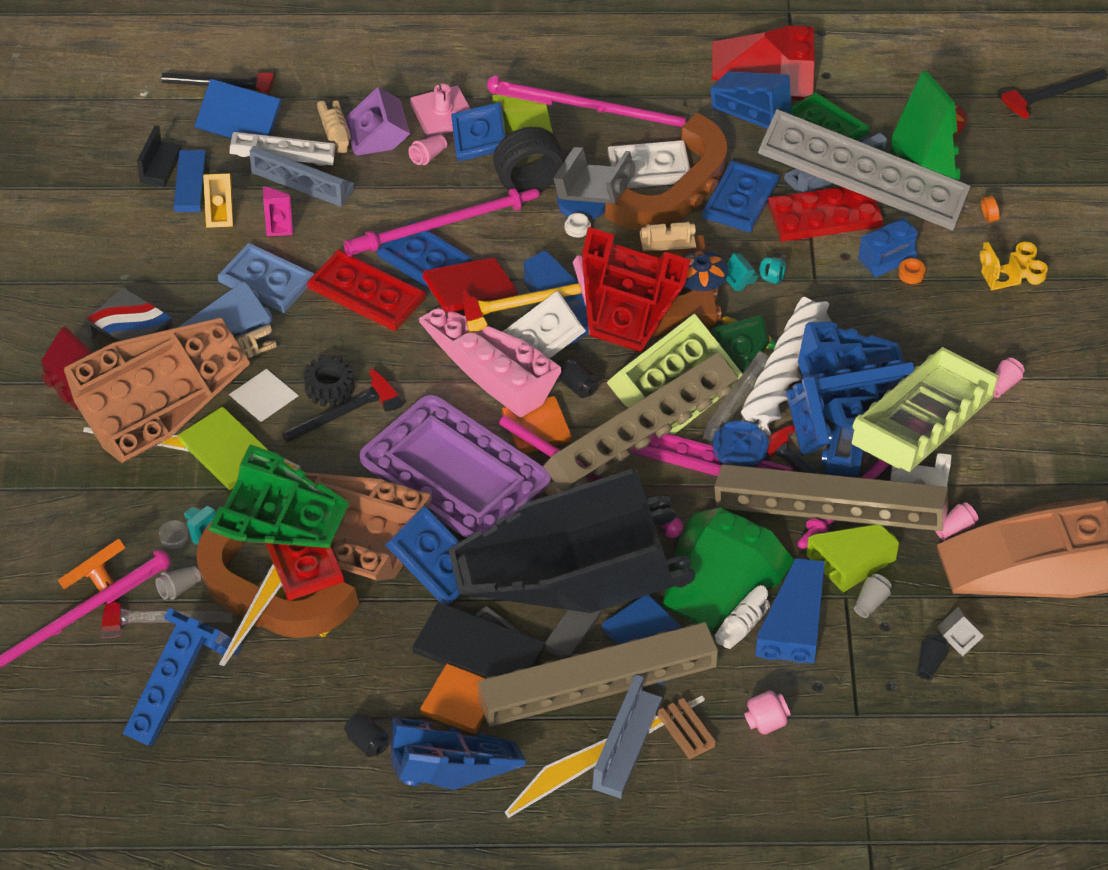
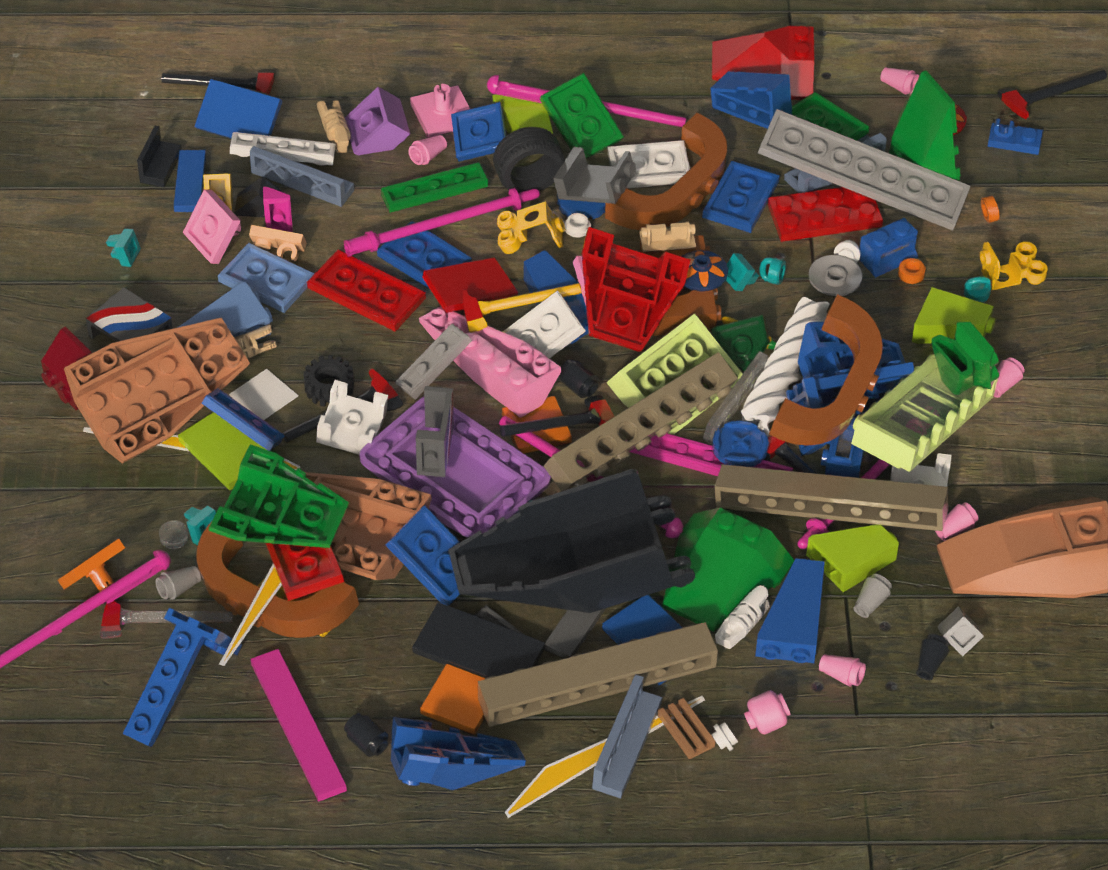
(125, 247): none -> teal tile
(212, 226): none -> bright pink tile
(243, 419): none -> blue tile
(250, 200): none -> black slope
(283, 240): none -> light nougat plate
(298, 725): none -> dark pink tile
(351, 421): none -> white panel
(433, 361): none -> light grey tile
(434, 187): none -> green plate
(434, 446): none -> dark grey panel
(515, 227): none -> yellow piece
(581, 116): none -> green tile
(598, 413): none -> black piece
(724, 736): none -> white plate
(820, 425): none -> dark orange arch
(835, 275): none -> light grey dish
(844, 669): none -> bright pink cone
(848, 249): none -> white plate
(899, 79): none -> bright pink cone
(944, 310): none -> lime slope
(965, 359): none -> green piece
(978, 288): none -> teal tile
(1015, 138): none -> blue plate

